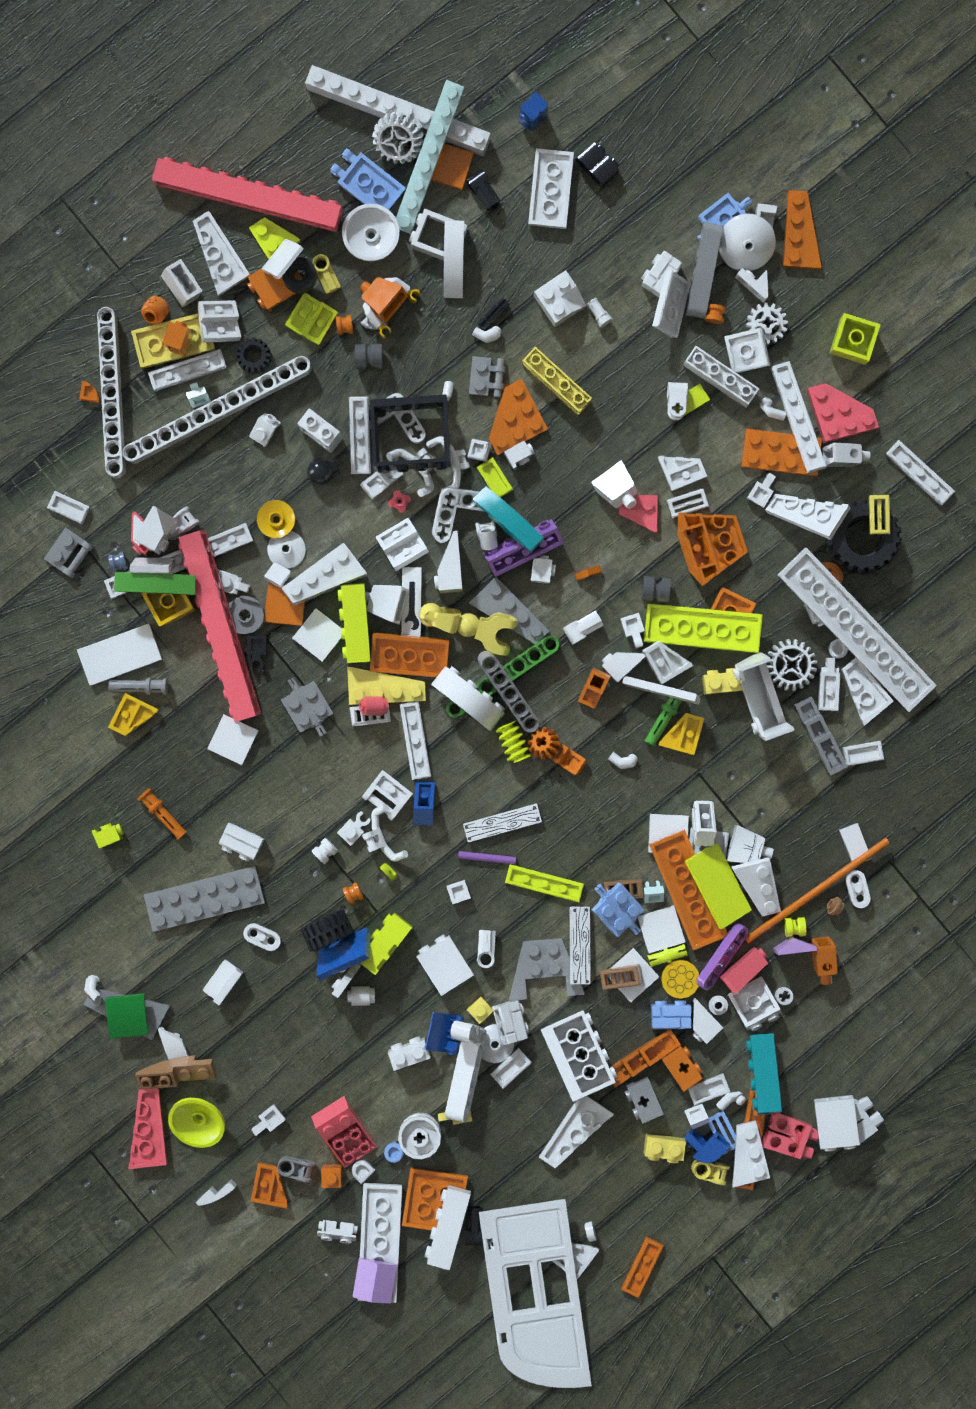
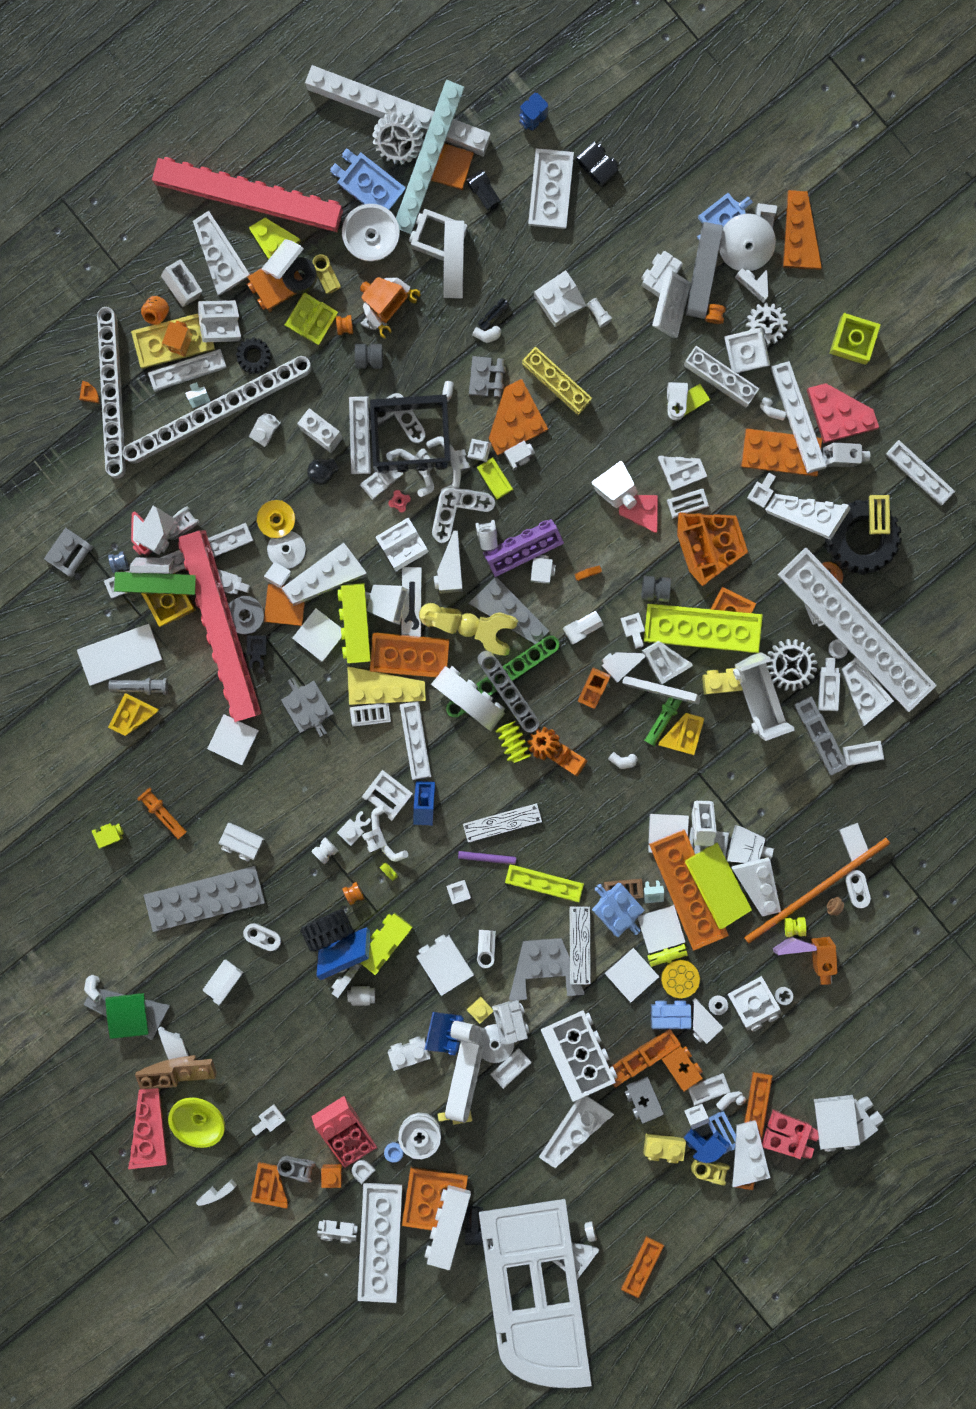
(68, 507): white tile -> none
(373, 705): coral brick -> none
(374, 1281): lavender slope -> none
(508, 519): teal slope -> none
(637, 971): medium nougat slope -> none
(722, 956): medium lavender beam -> none
(744, 969): coral slope -> none
(765, 1074): teal brick -> none

